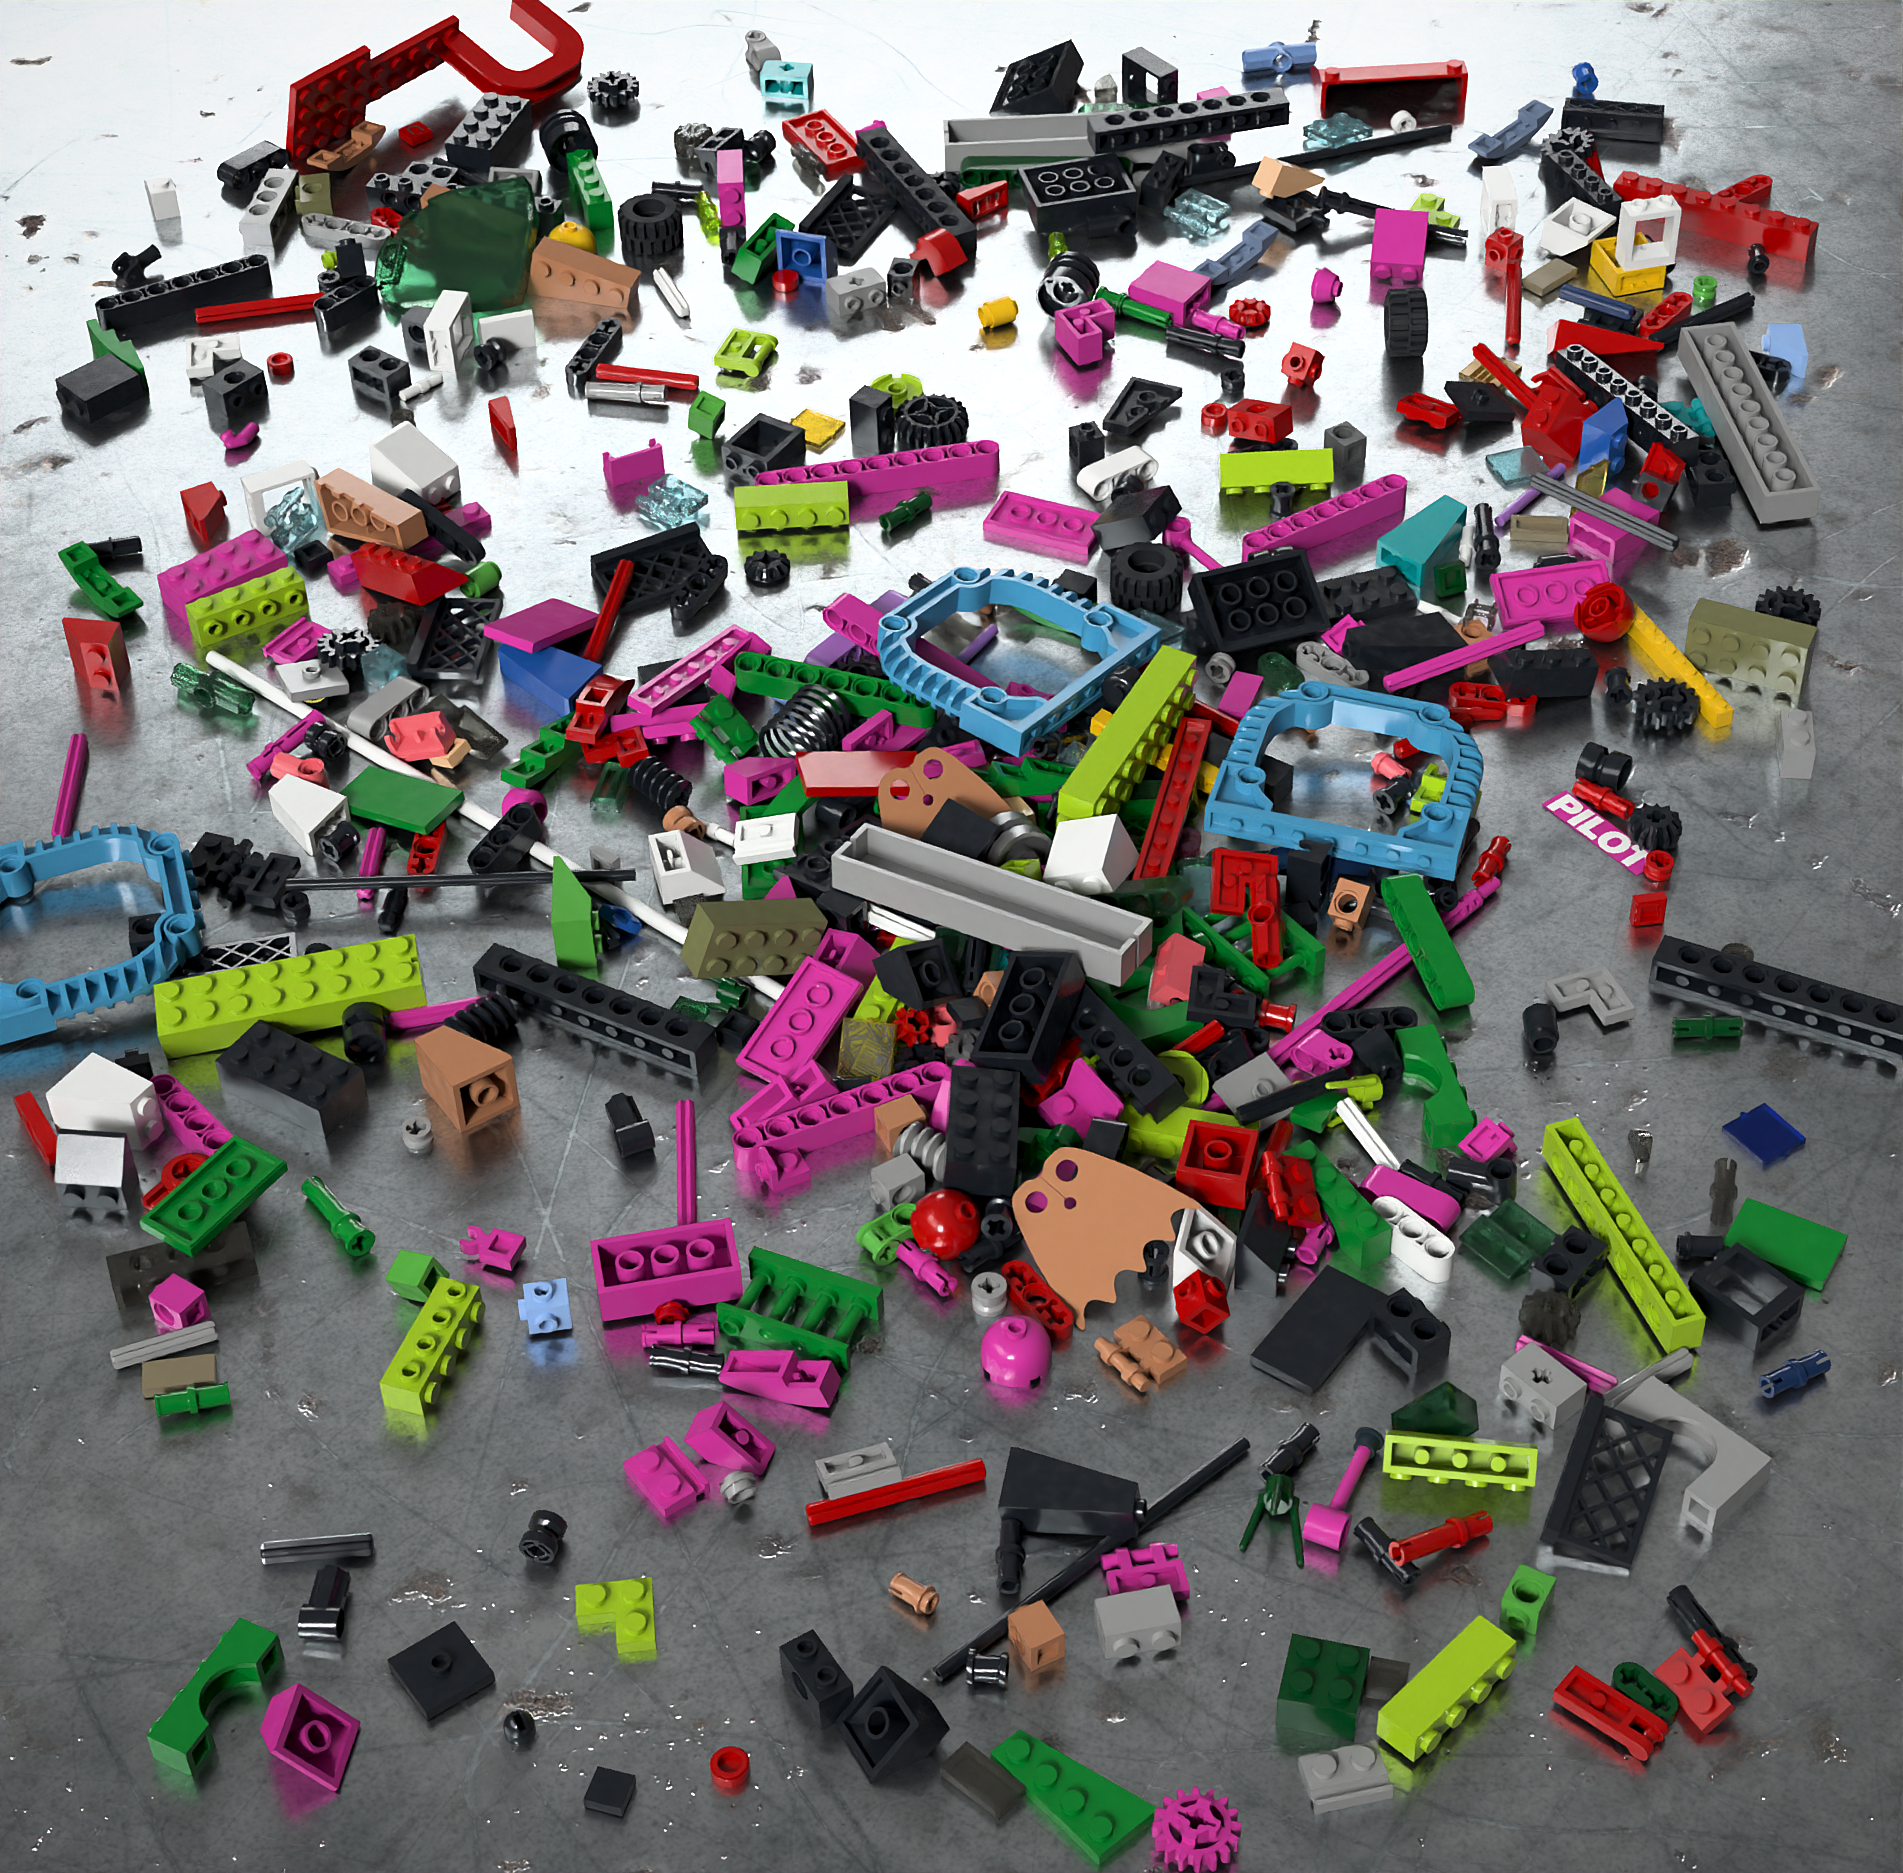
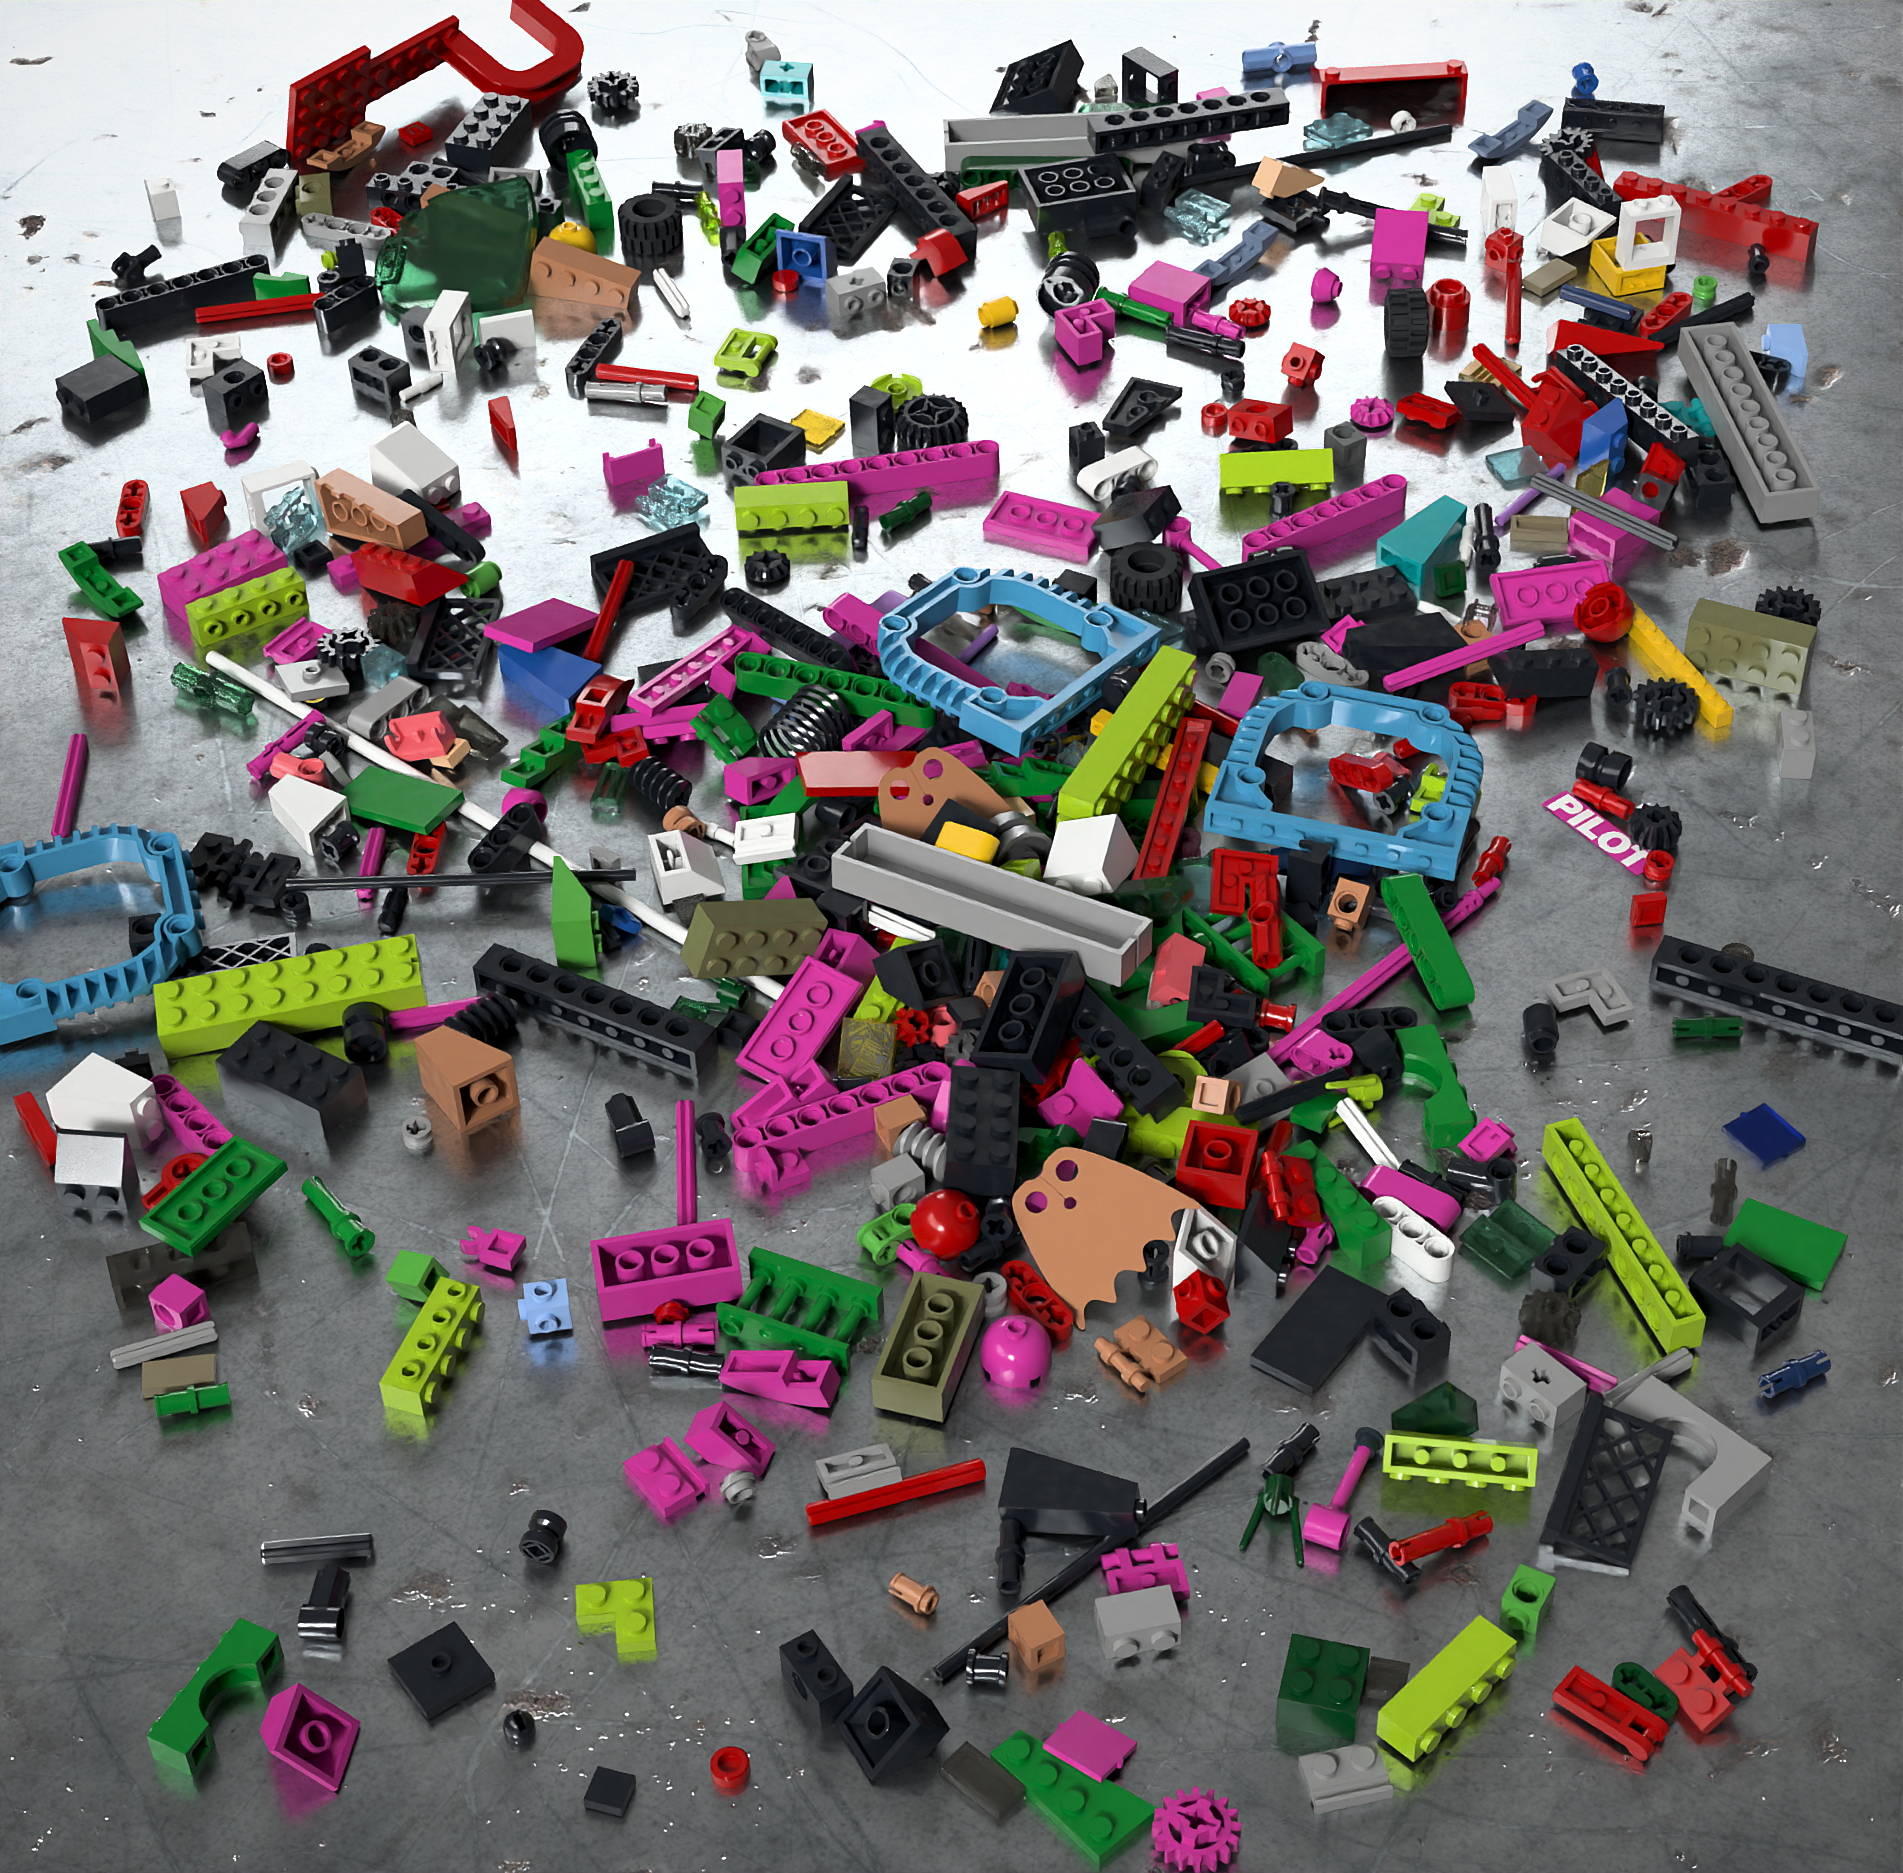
(128, 501): none -> red beam
(287, 285): none -> green slope
(335, 768): none -> light grey tile
(711, 1129): none -> black bush
(785, 632): none -> black beam
(860, 526): none -> black axle
(928, 1346): none -> olive brick
(968, 842): none -> yellow beam
(1090, 1745): none -> dark pink piece
(1217, 1095): none -> brick
(1361, 773): none -> red beam
(1382, 413): none -> dark pink gear
(1448, 305): none -> red piece

